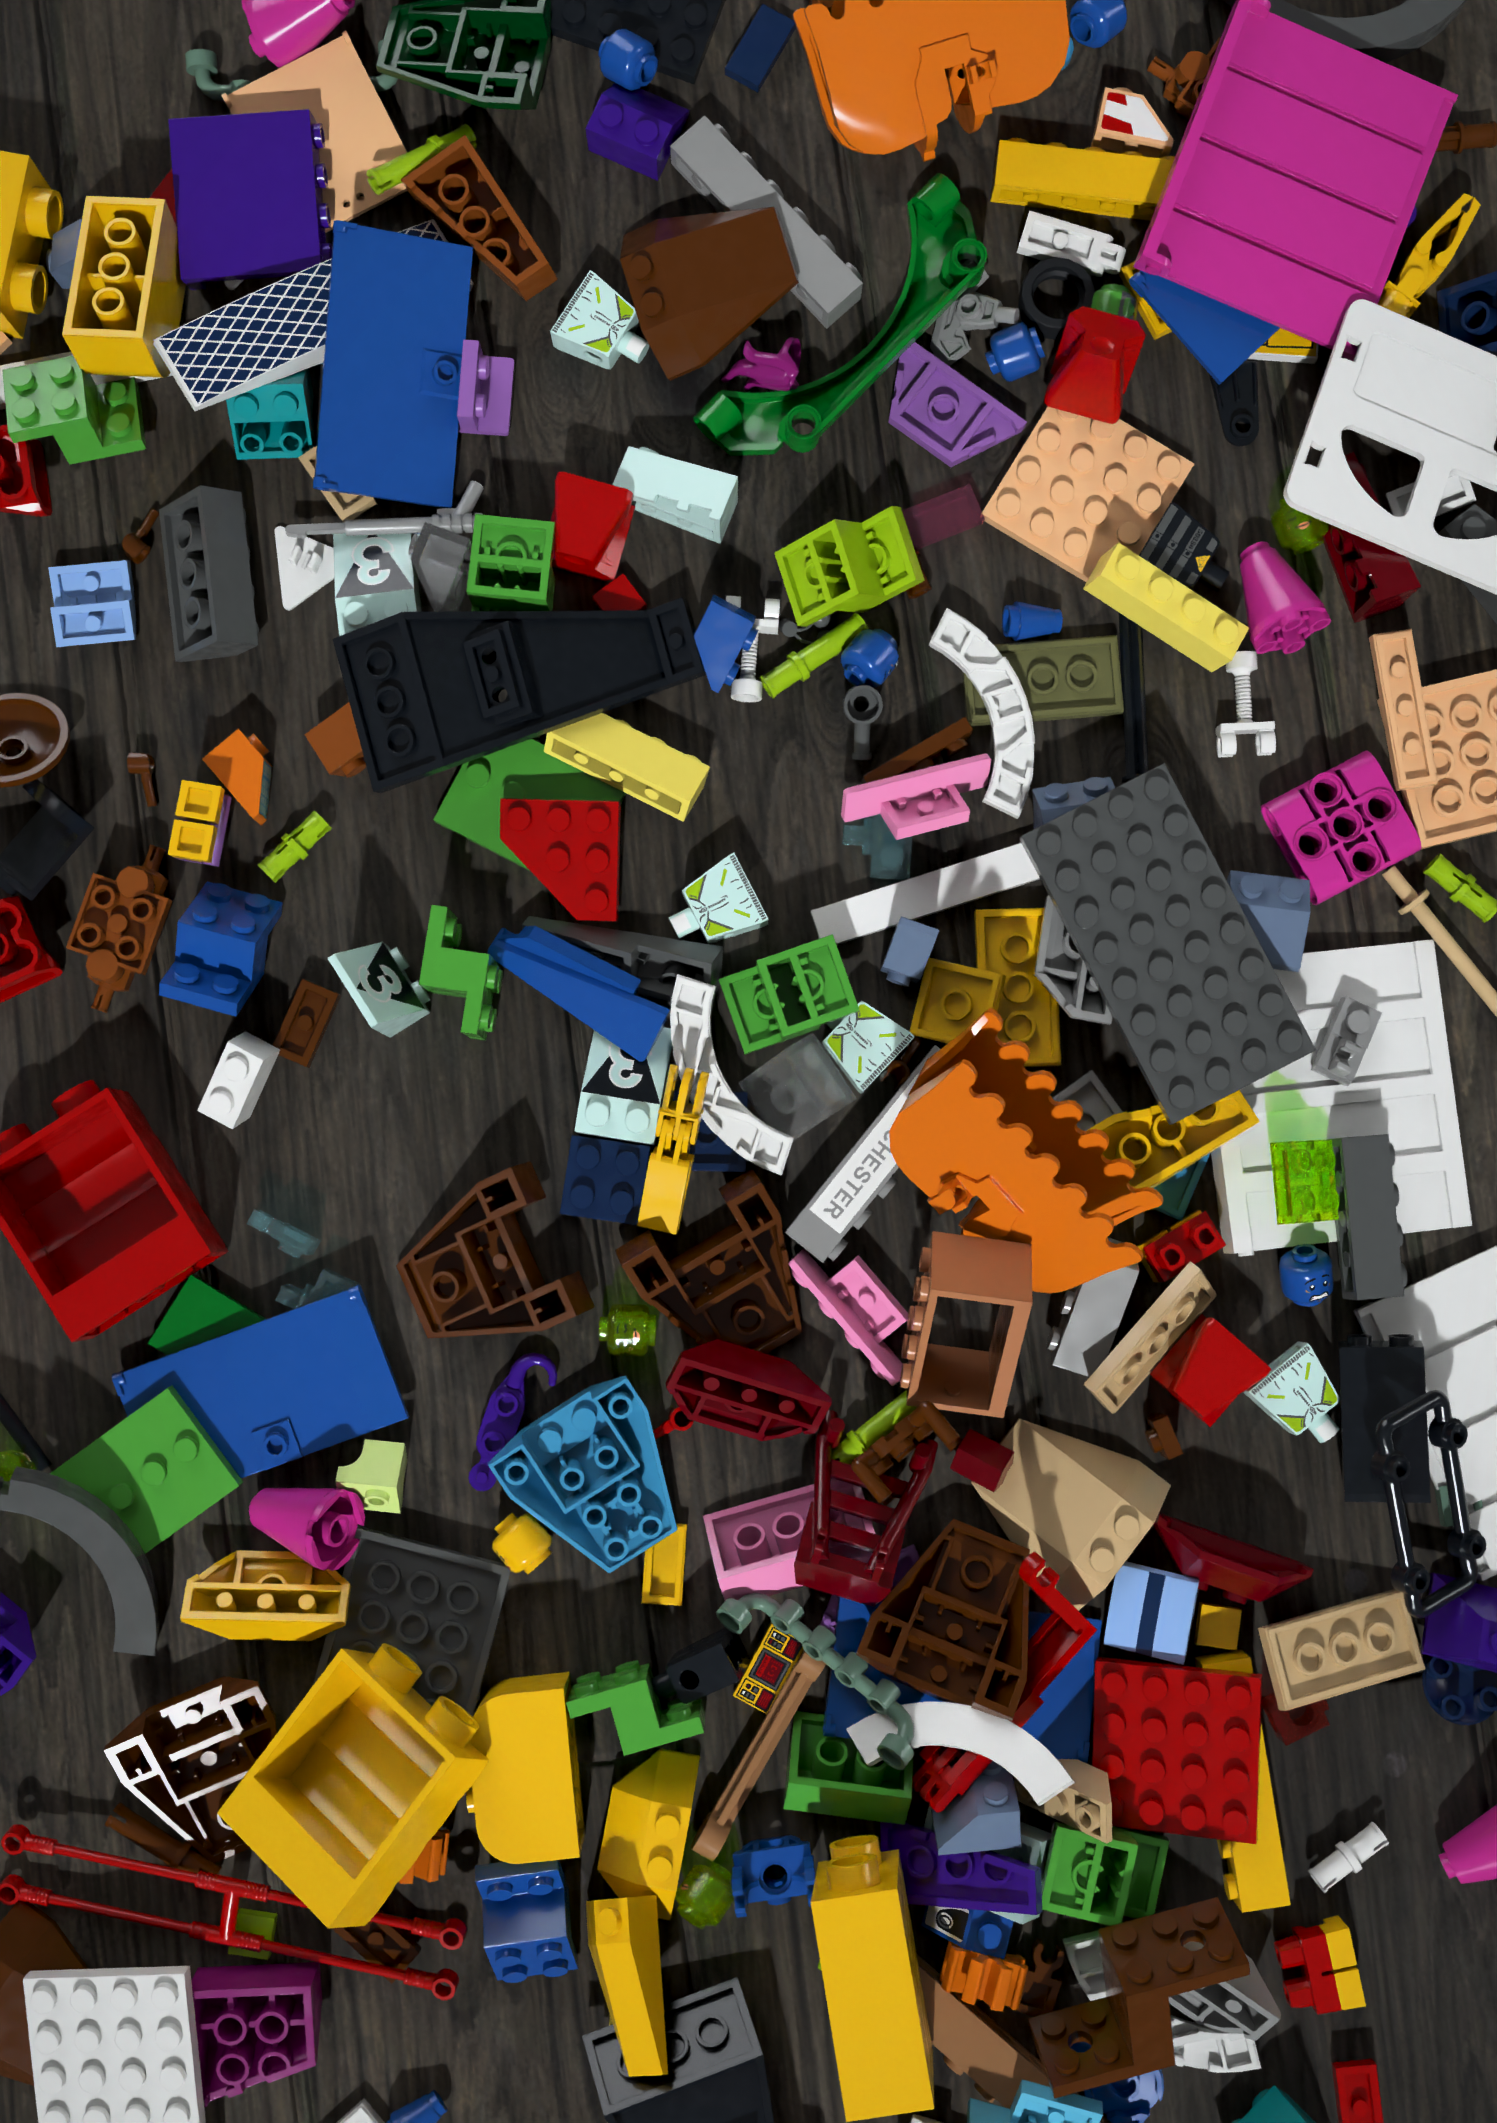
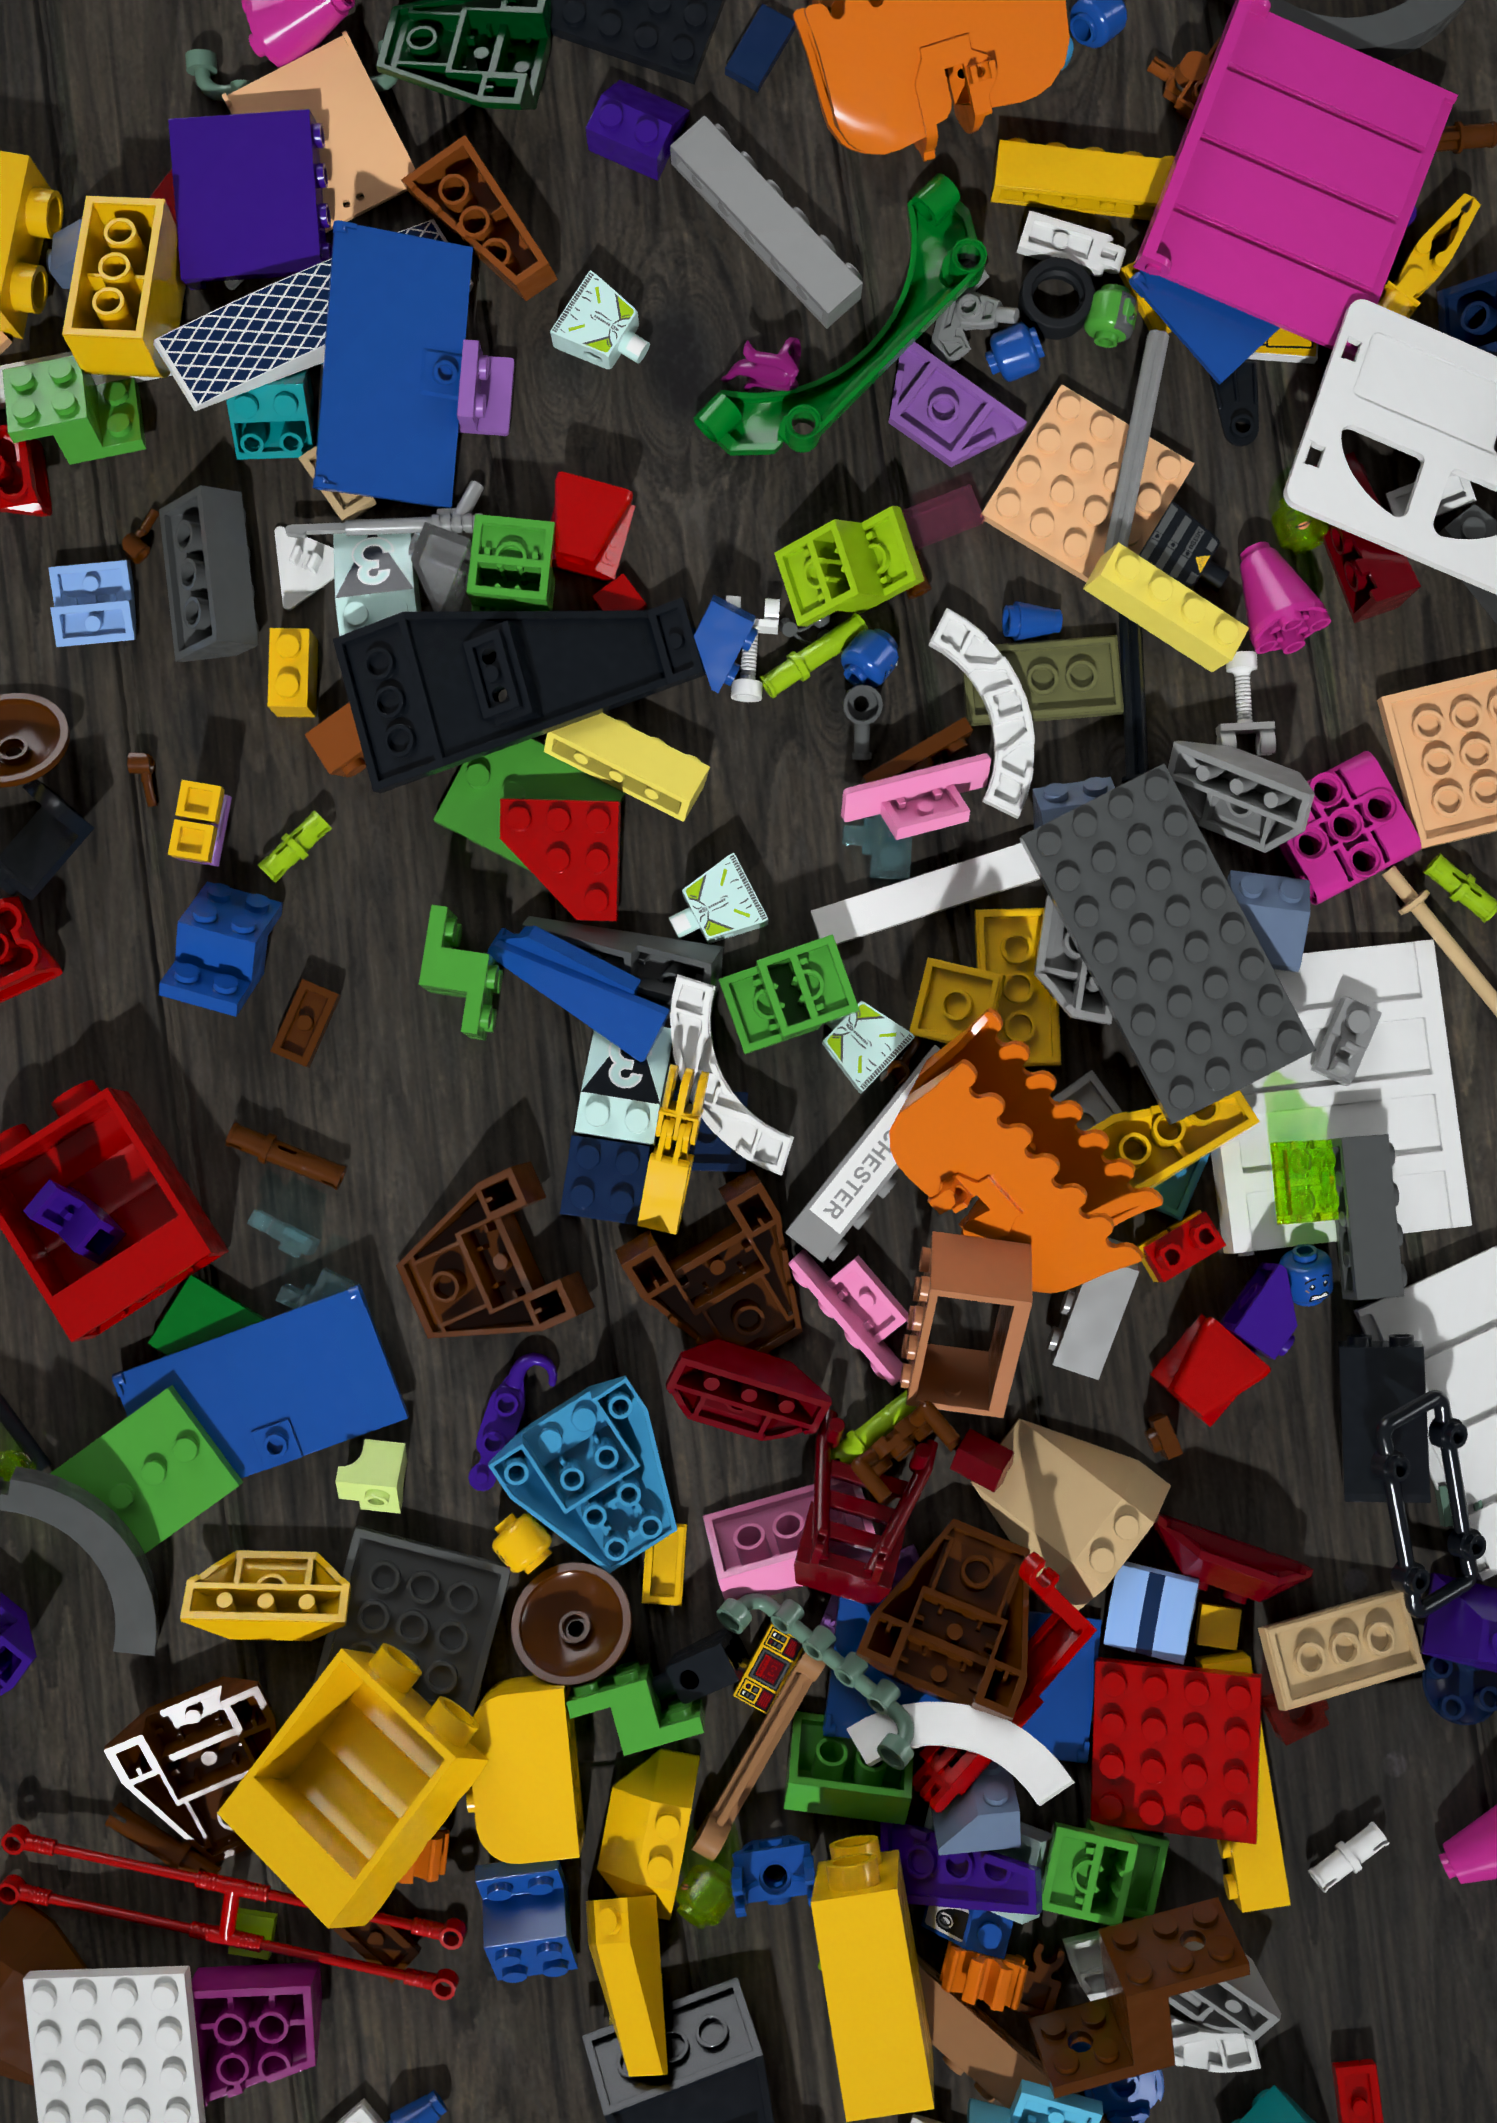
(76, 1219): none -> dark purple brick
(121, 925): dark orange piece -> none
(238, 1080): white brick -> none
(244, 772): orange slope -> none
(272, 1150): none -> reddish brown pin
(292, 672): none -> yellow brick
(311, 1522): dark pink cone -> none
(381, 987): light aqua slope -> none
(393, 171): lime pin -> none
(554, 1606): none -> reddish brown dish
(627, 59): blue head -> none
(628, 1329): clear neon green head -> none
(670, 1425): red hand -> none
(679, 492): light aqua wedge -> none
(704, 281): reddish brown wedge -> none
(798, 1088): clear slope -> none
(908, 952): sand blue slope -> none
(1083, 1804): tan slope -> none
(1094, 364): red piece -> none
(1130, 124): slope -> none
(1137, 439): none -> light grey axle
(1151, 1338): tan tile -> none
(1241, 794): none -> light grey wedge
(1264, 1312): none -> dark purple slope
(1298, 1393): light aqua torso -> none
(1327, 1967): red hips -> none
(1403, 710): light nougat tile -> none

